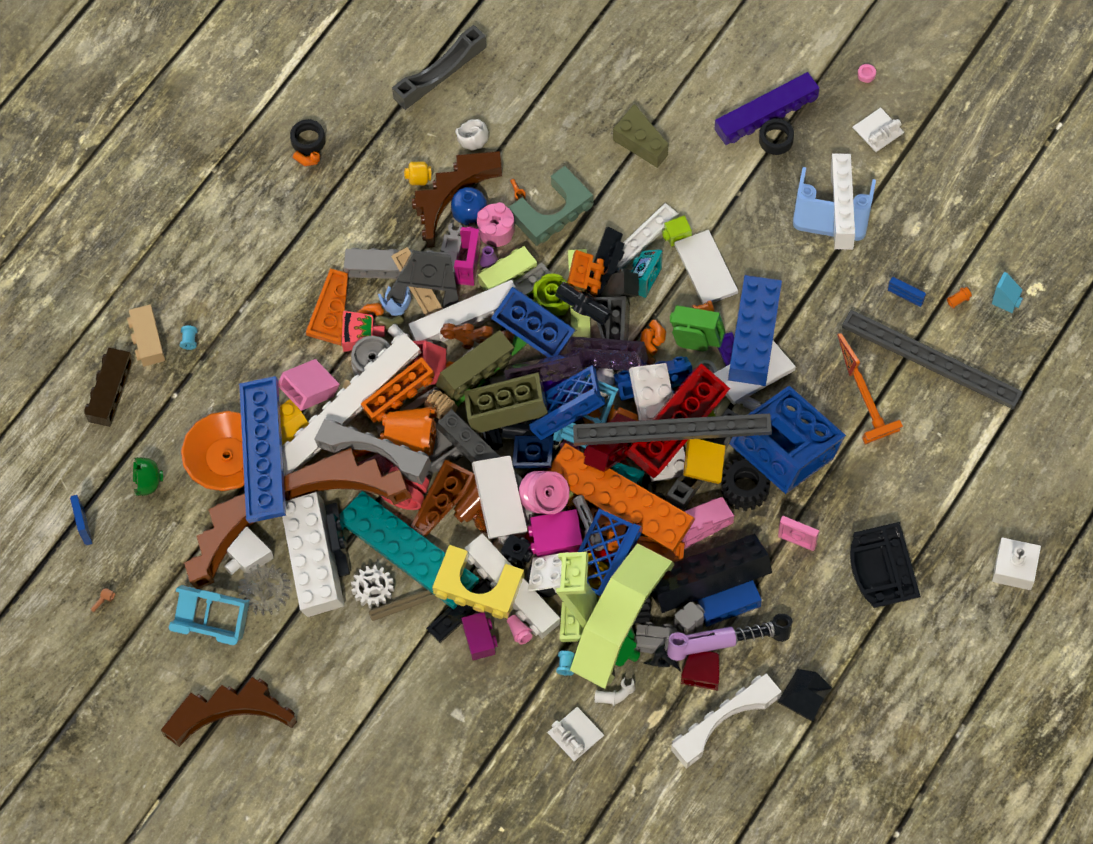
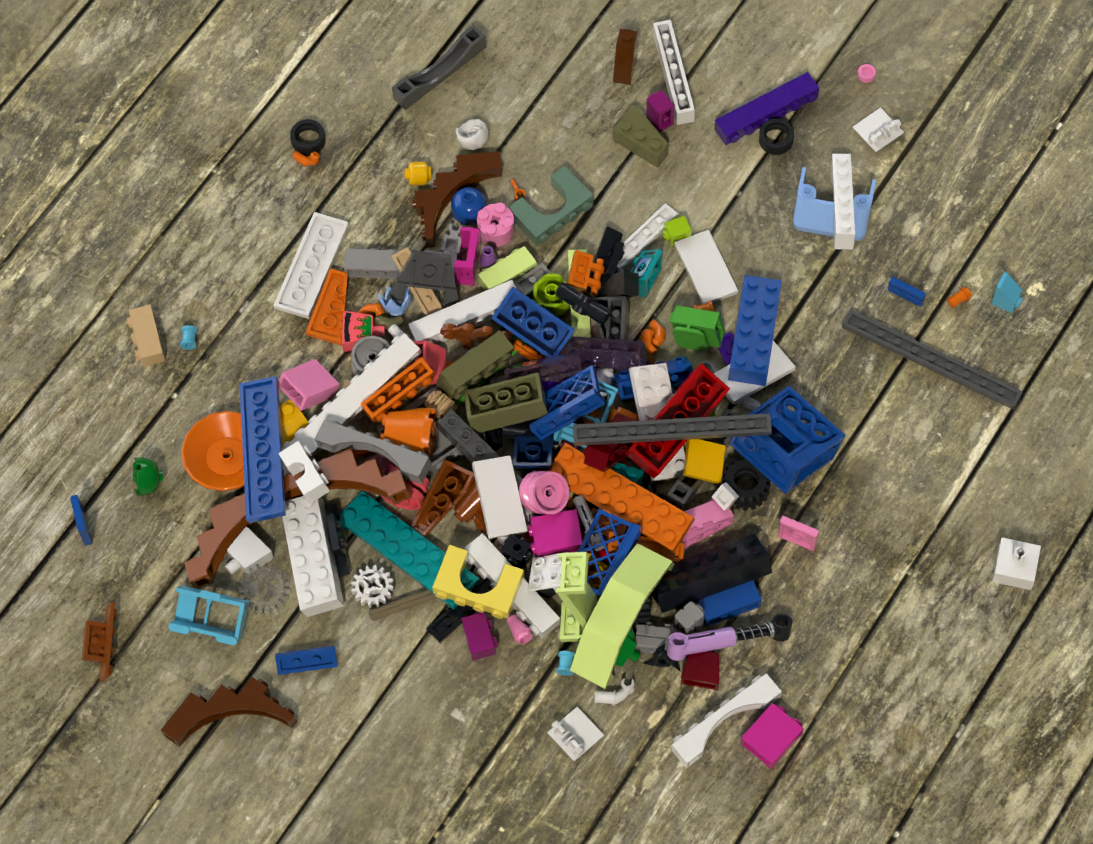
(98, 641): none -> dark orange bracket
(106, 594): nougat hand -> none
(108, 387): dark brown brick -> none
(306, 660): none -> blue plate
(311, 265): none -> white plate
(311, 483): none -> white arch
(526, 351): none -> orange axle
(625, 56): none -> reddish brown slope
(660, 111): none -> magenta brick
(673, 72): none -> white brick
(725, 496): none -> white plate
(772, 735): none -> dark pink brick
(805, 694): black slope -> none
(880, 429): orange piece -> none
(883, 566): black slope -> none

